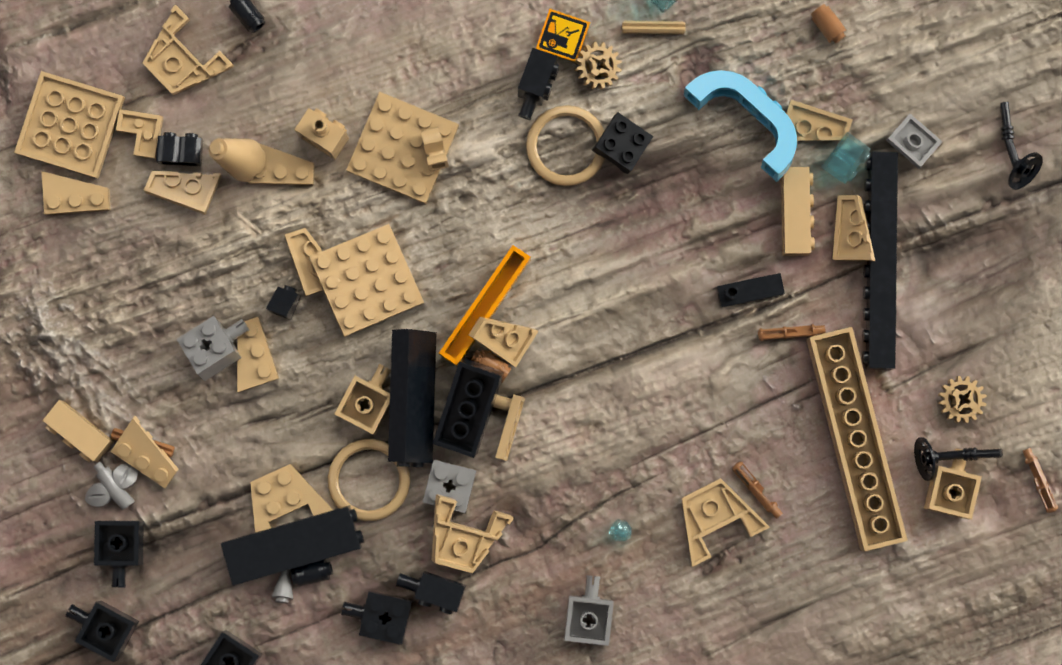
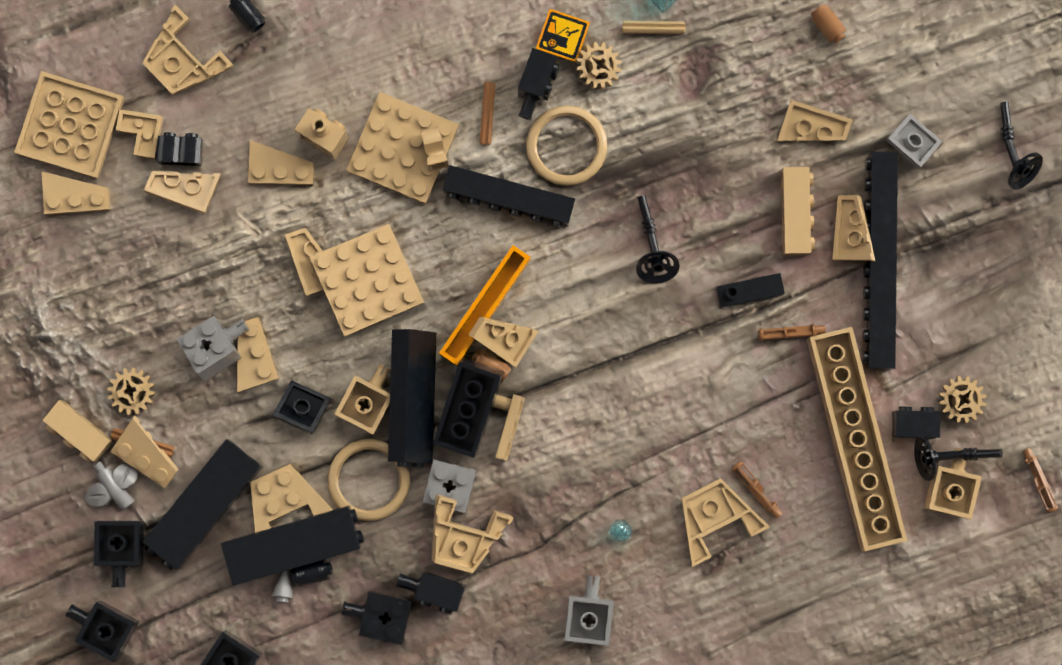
(134, 400): none -> tan gear
(202, 505): none -> black brick
(238, 157): tan cone -> none
(284, 302): black slope -> none
(301, 407): none -> black slope
(487, 113): none -> medium nougat axle
(509, 196): none -> black brick
(622, 143): black brick -> none
(657, 258): none -> black dish
(758, 104): medium azure arch -> none
(846, 158): clear light blue brick -> none
(916, 423): none -> black brick

